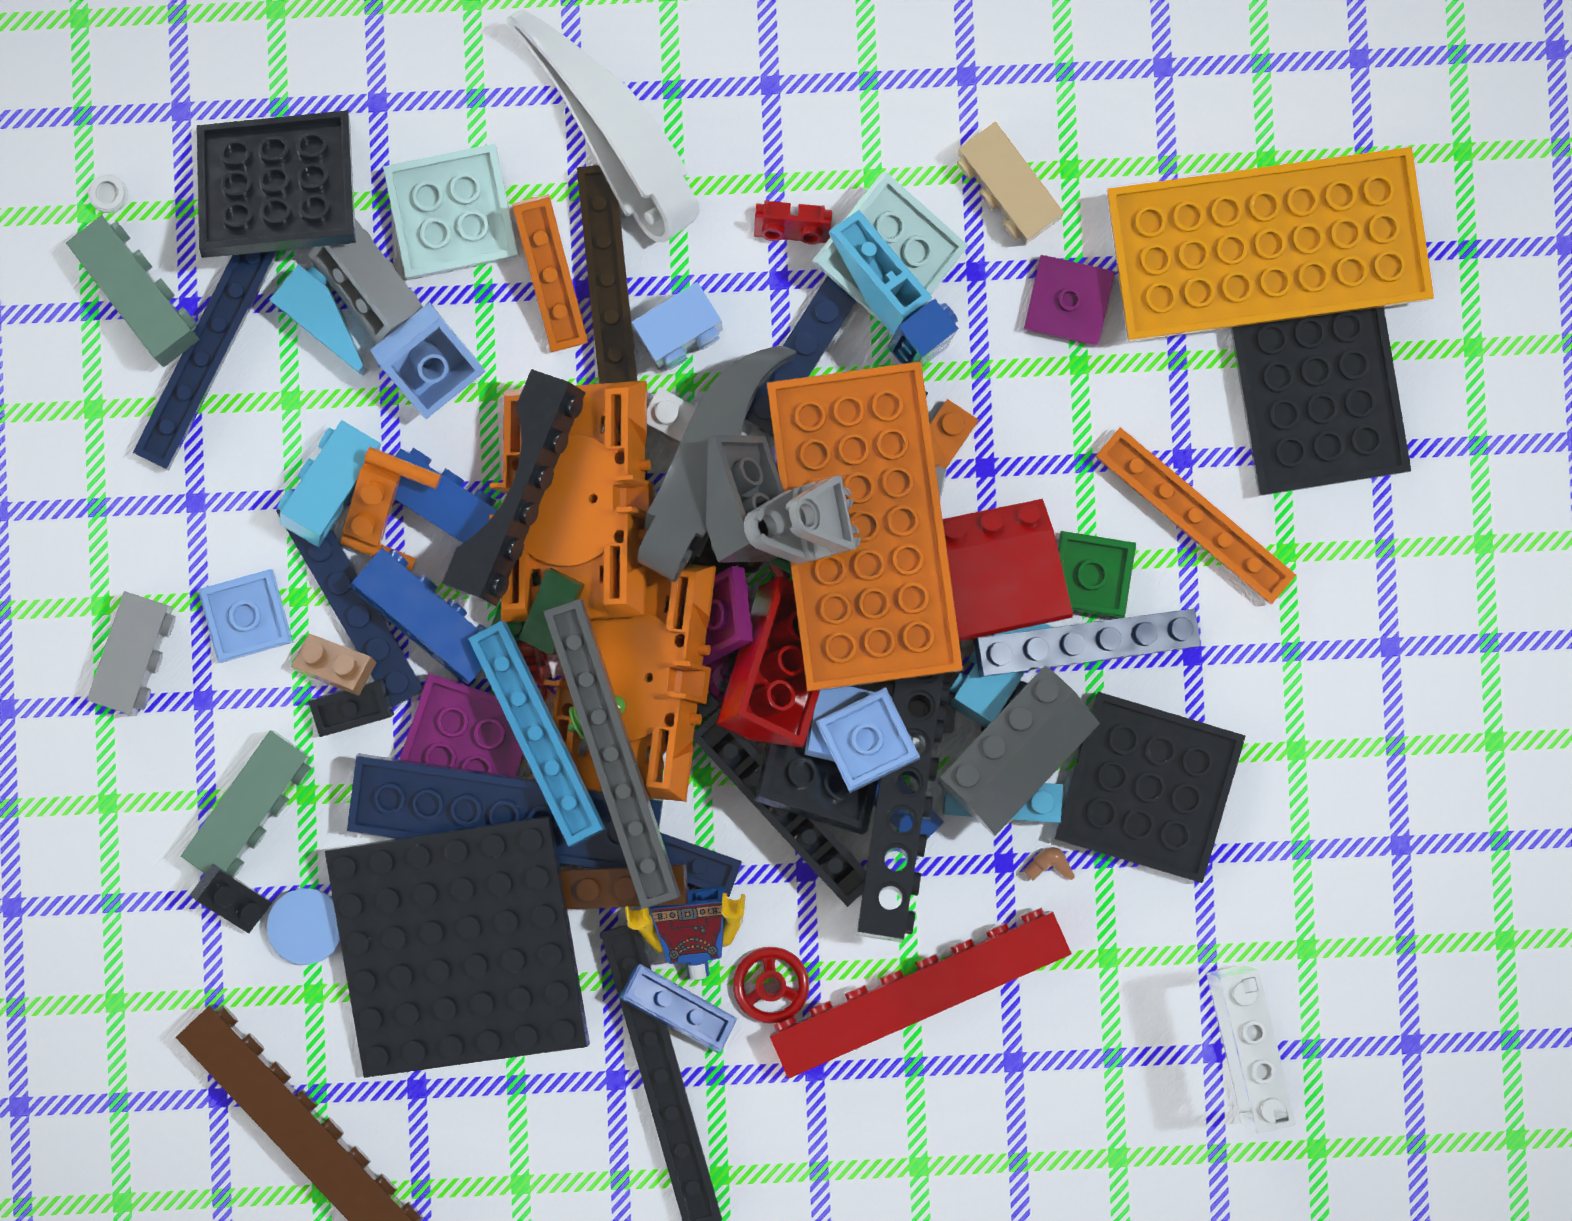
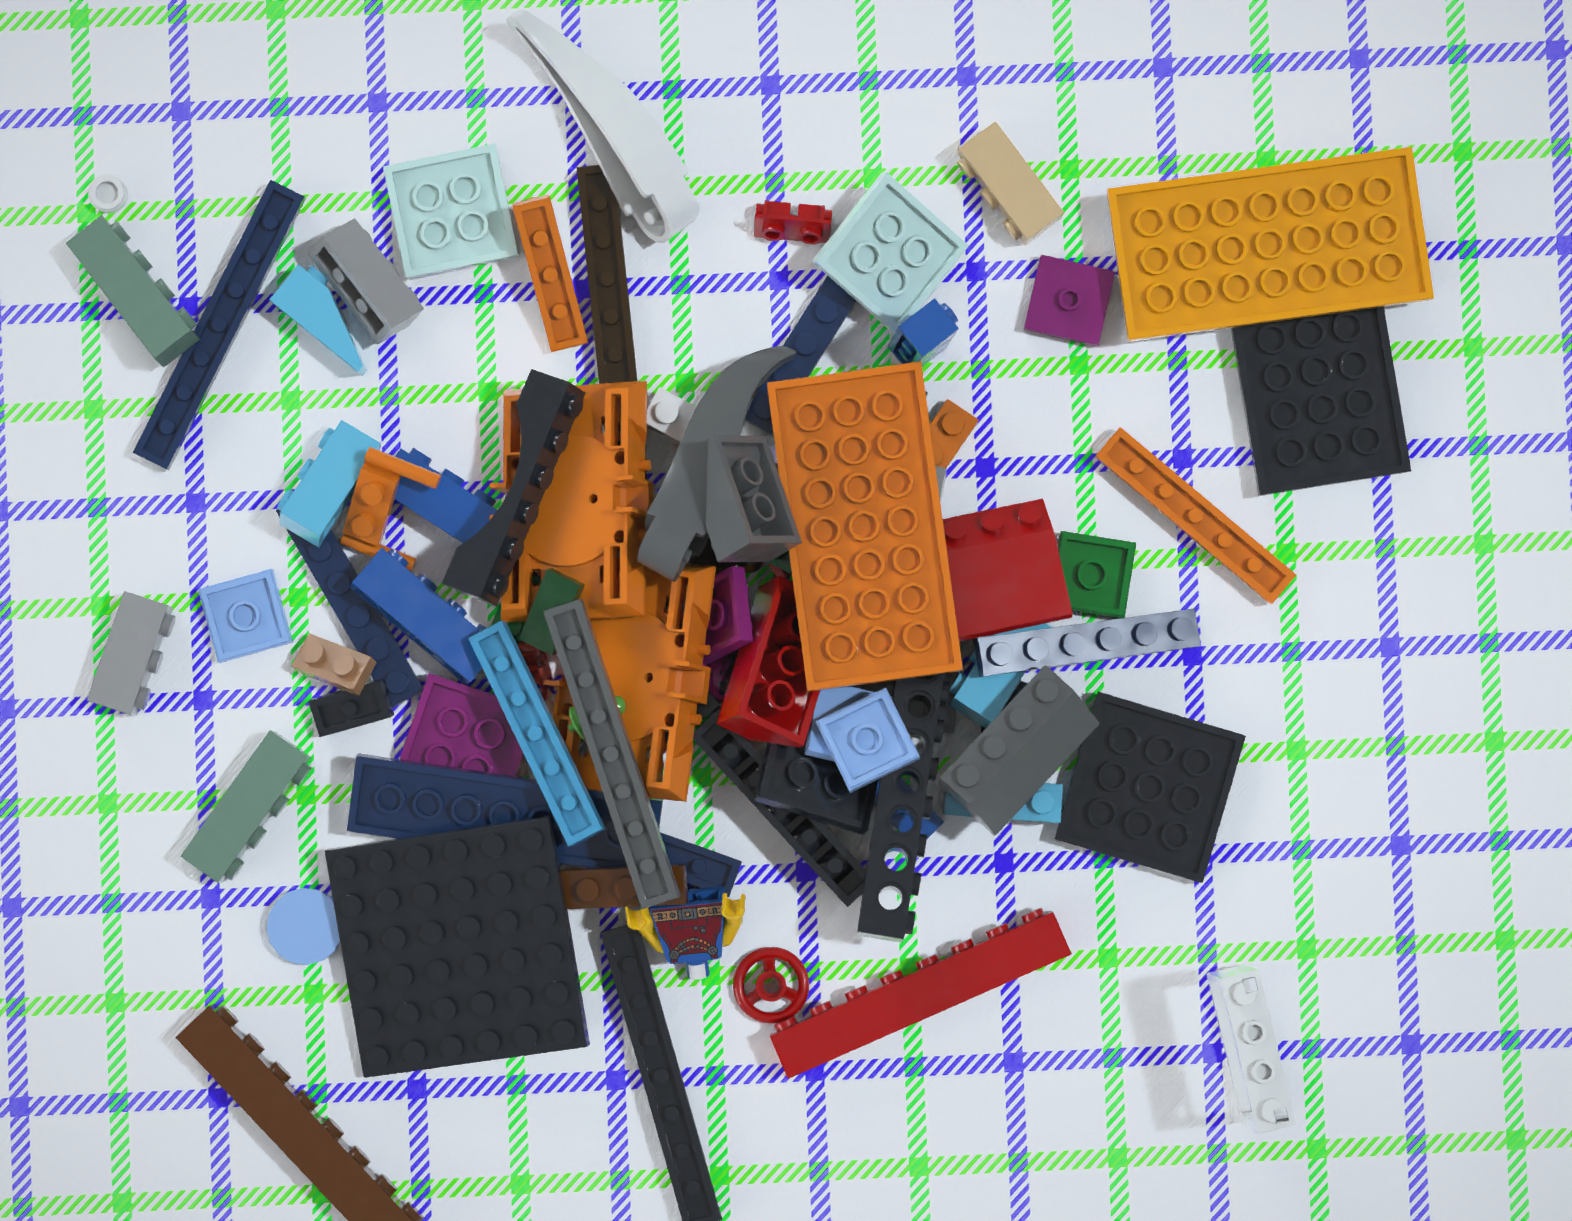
(230, 898): black plate -> none
(275, 184): black plate -> none
(427, 360): light blue brick -> none
(678, 327): light blue brick -> none
(678, 1008): tile -> none
(805, 522): light grey piece -> none
(878, 272): medium azure slope -> none
(1047, 858): nougat animal -> none

